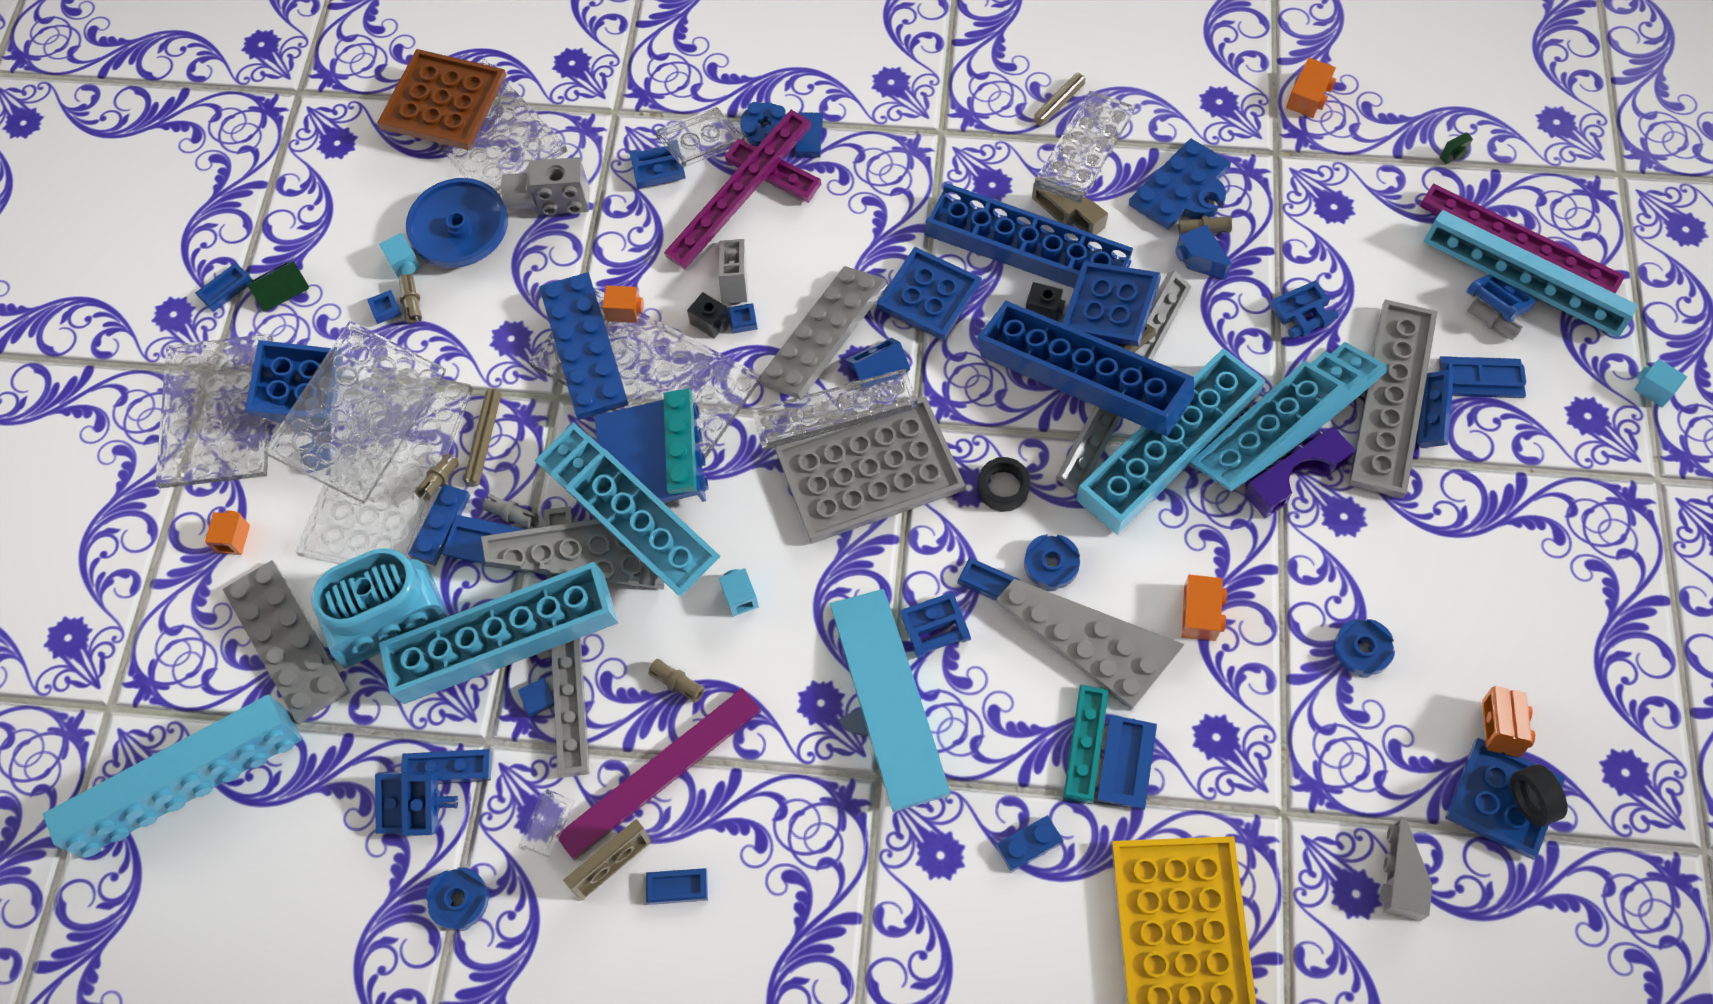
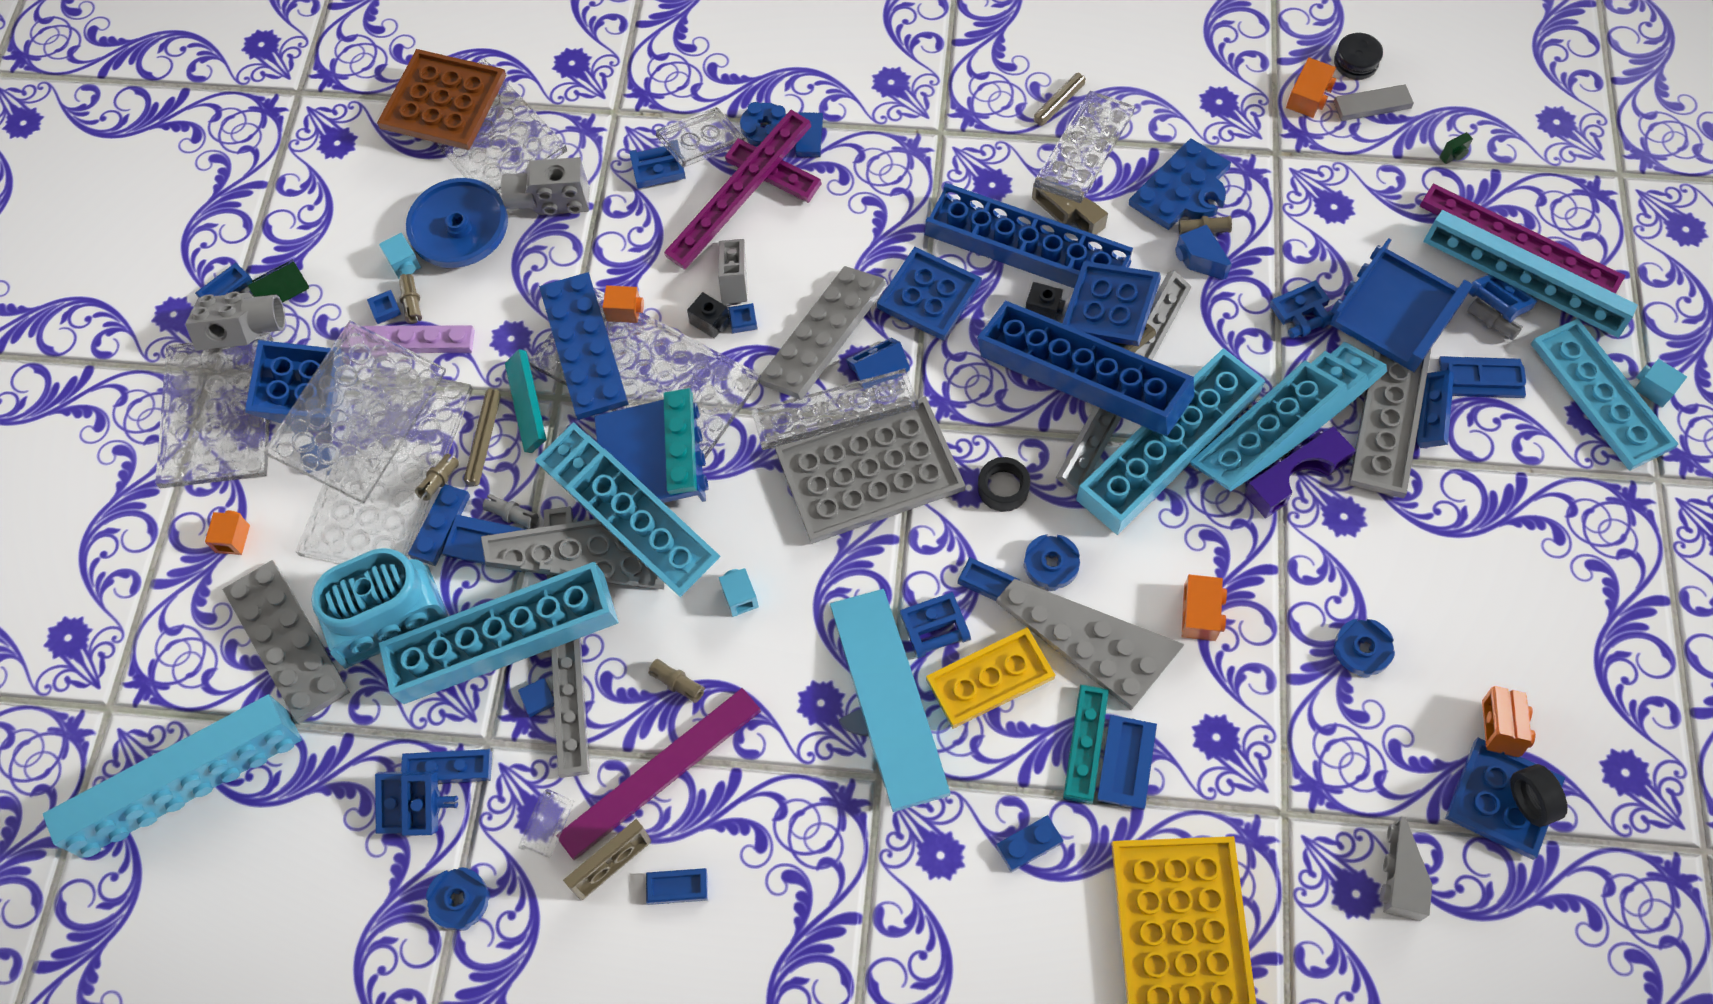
(233, 319): none -> light grey brick
(429, 338): none -> lavender plate
(525, 401): none -> teal tile
(990, 677): none -> yellow plate
(1358, 56): none -> black head
(1373, 102): none -> light grey tile
(1397, 307): none -> blue panel
(1604, 394): none -> medium azure plate

